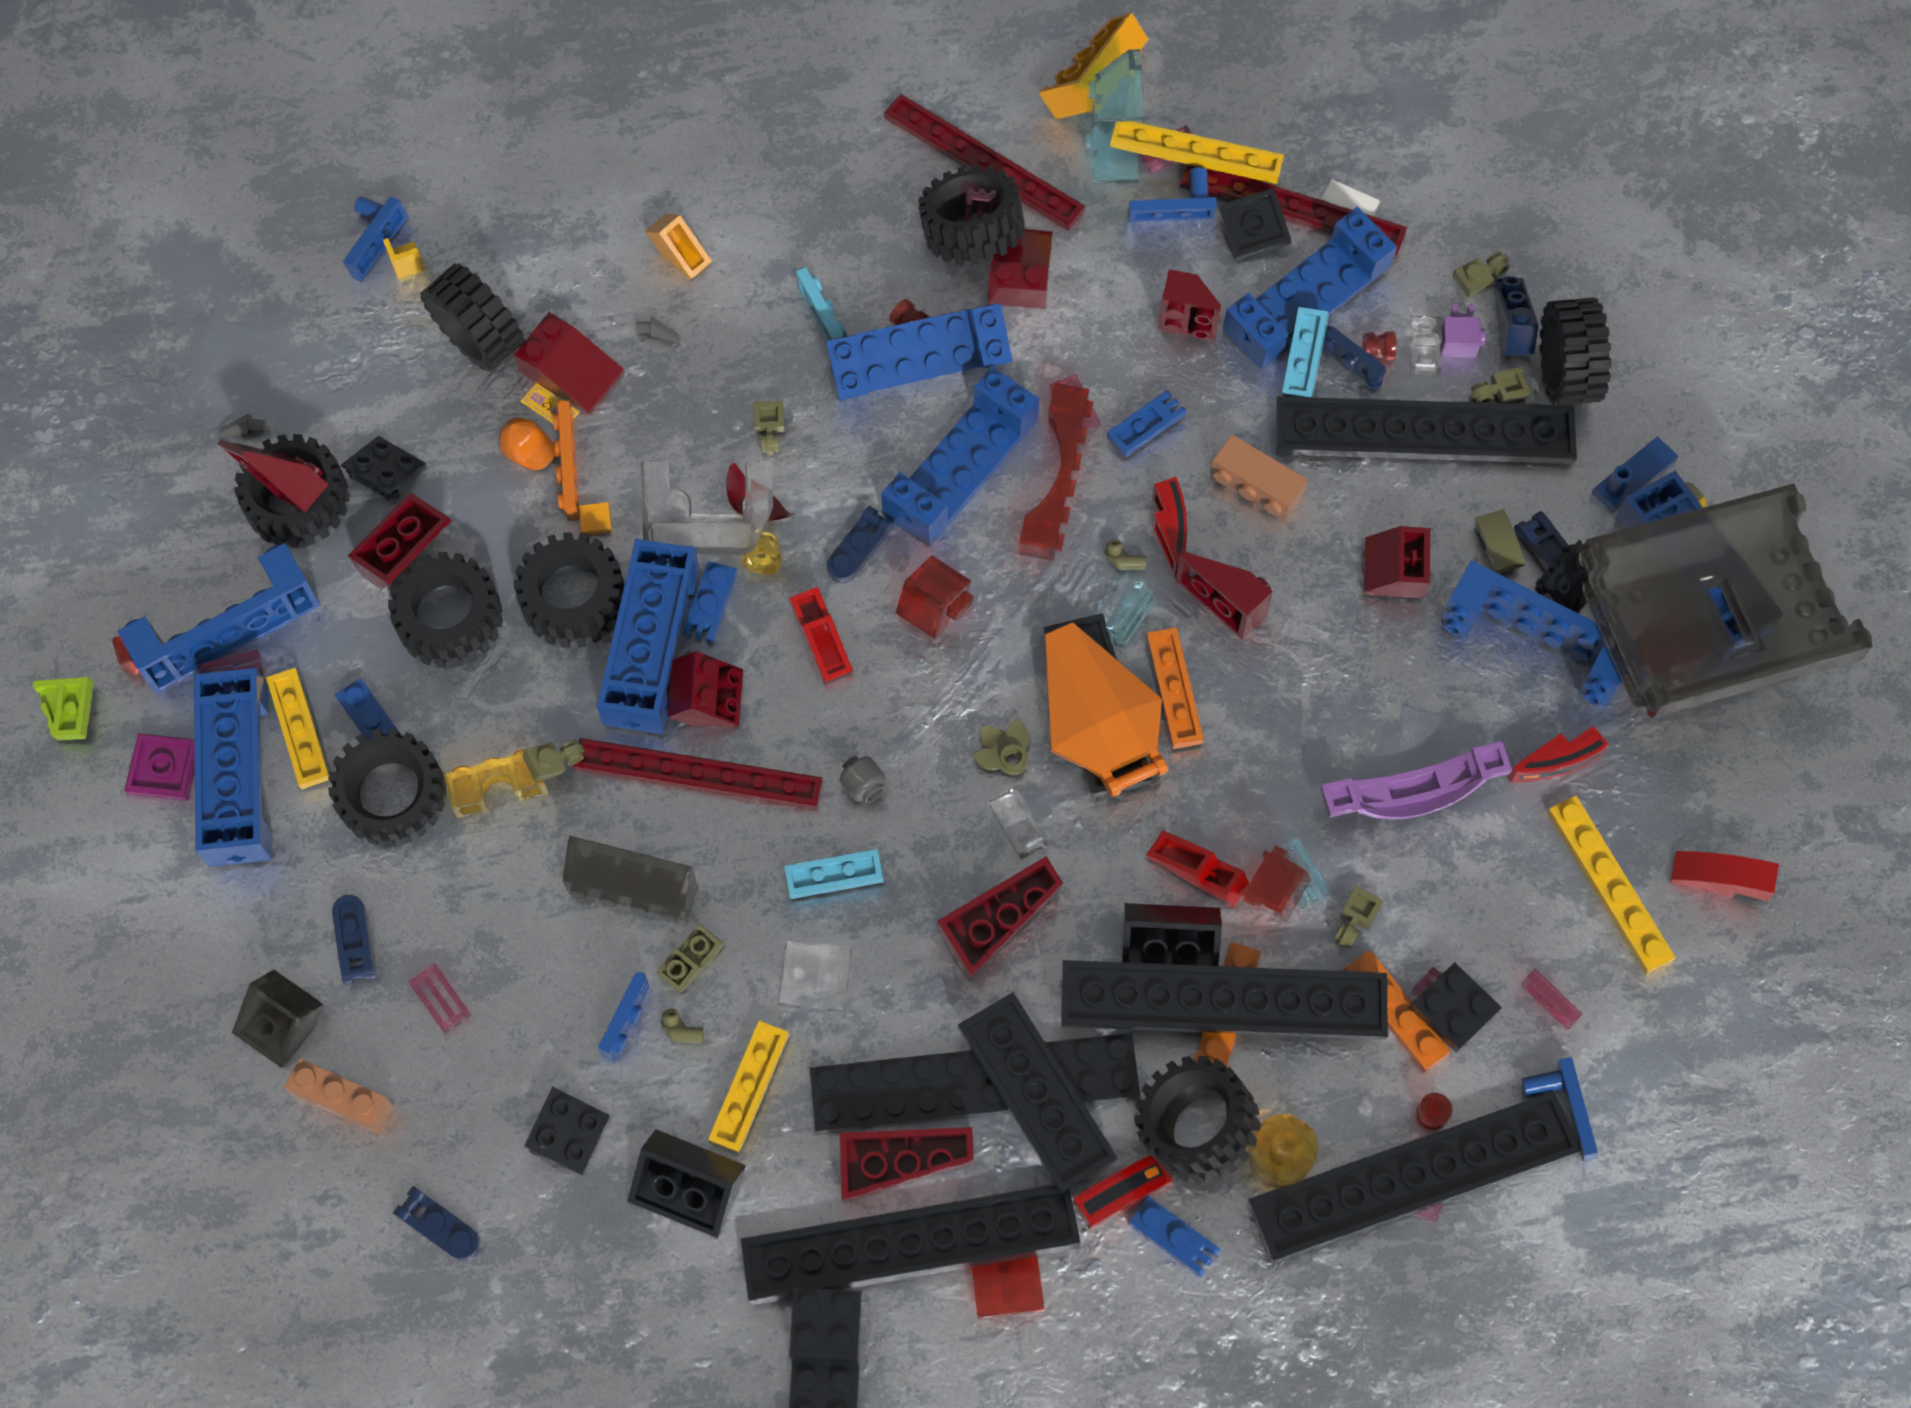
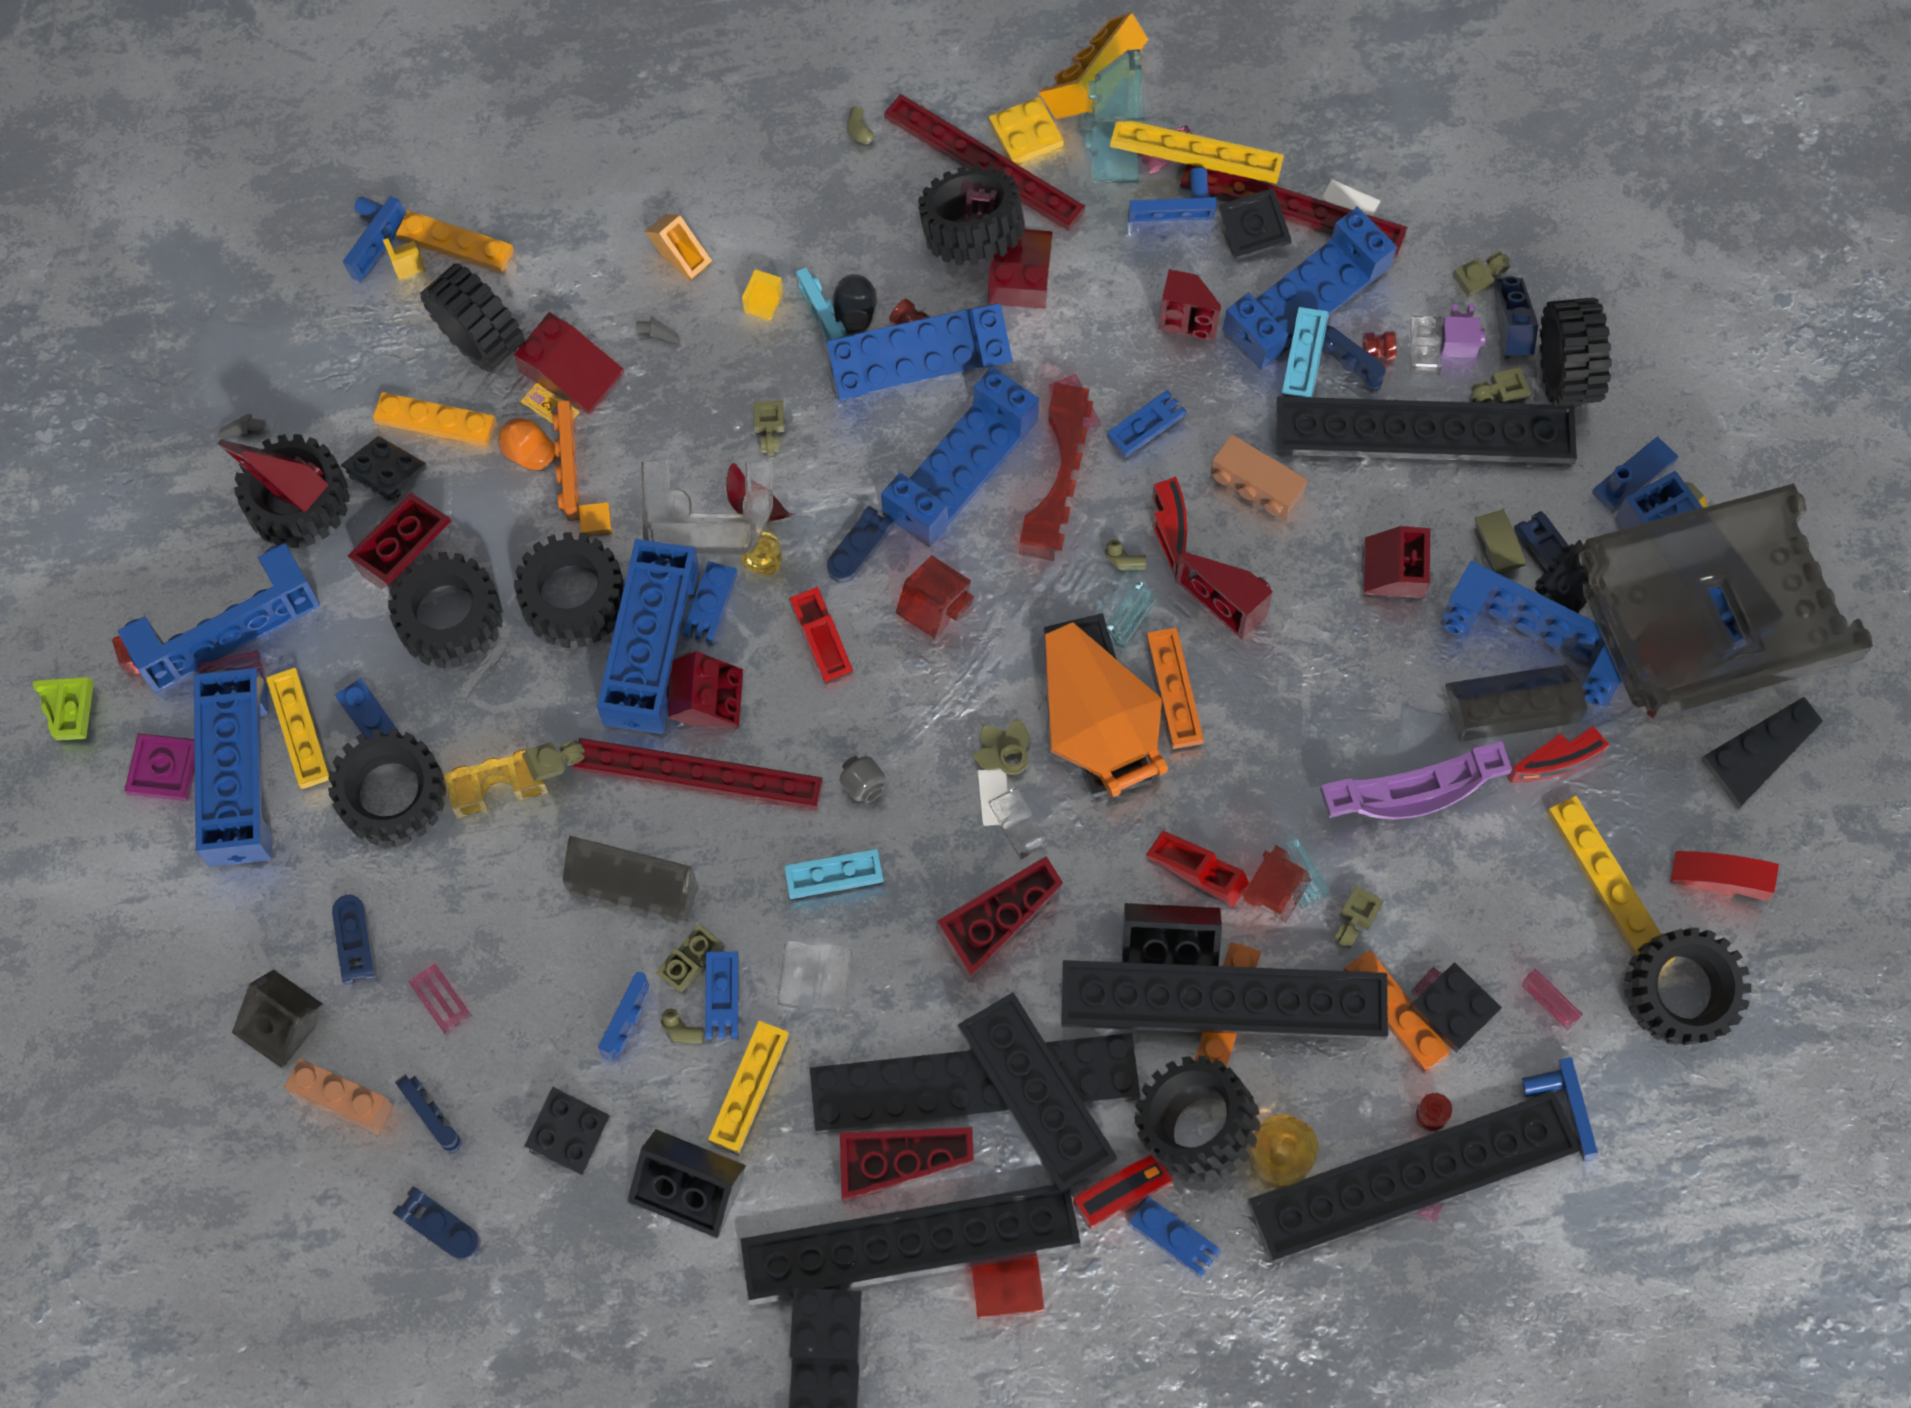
(429, 1113): none -> dark blue plate
(434, 419): none -> light orange plate
(455, 241): none -> light orange plate
(721, 993): none -> blue hinge
(762, 294): none -> yellow panel
(854, 302): none -> black piece
(856, 128): none -> olive arm
(991, 785): none -> white sticker
(1026, 131): none -> yellow plate
(1516, 702): none -> clear smoke slope
(1724, 980): none -> black tyre
(1757, 753): none -> black wing

